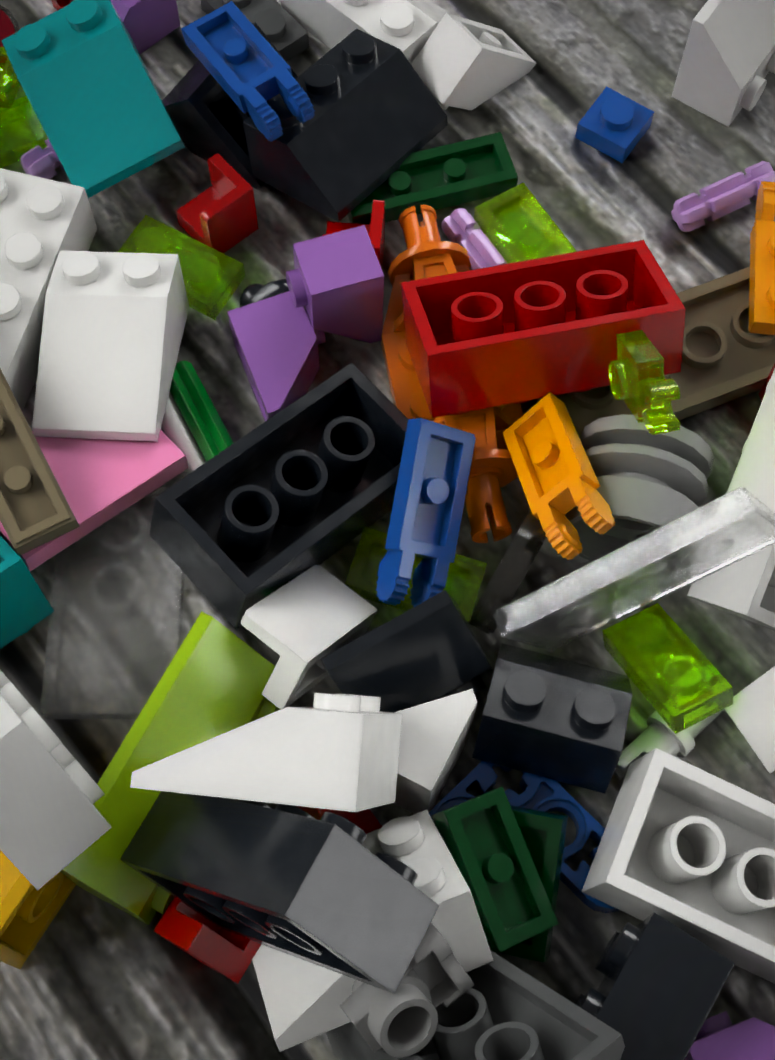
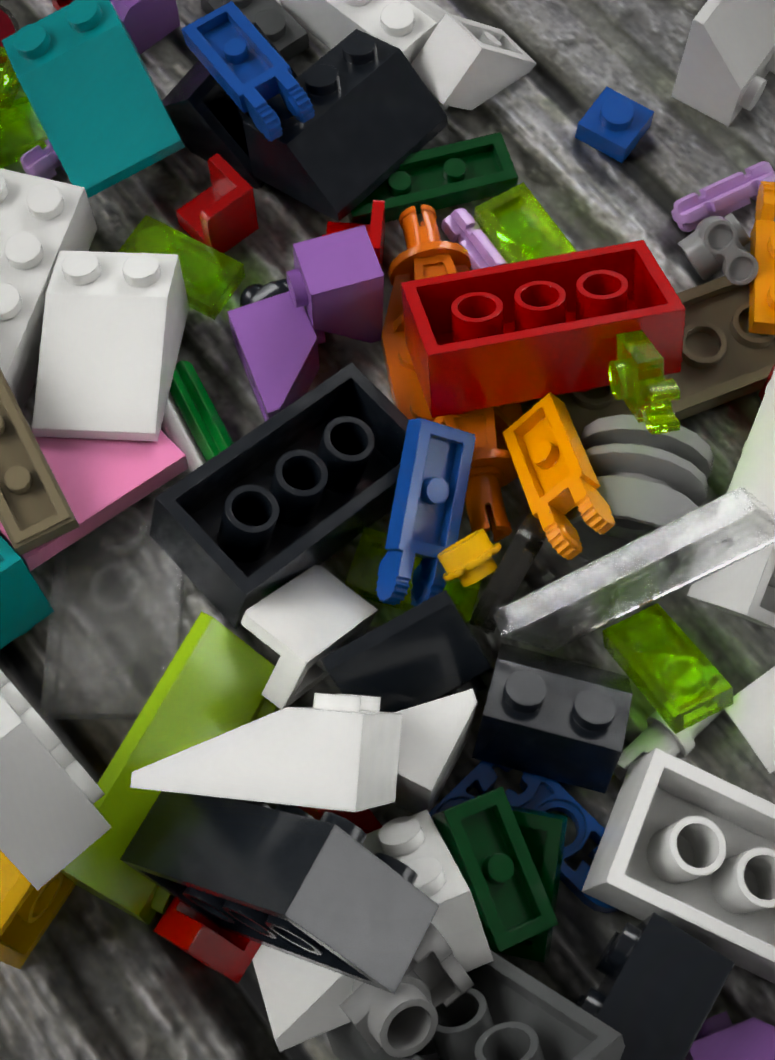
(469, 558): none -> yellow plate
(720, 245): none -> light grey plate

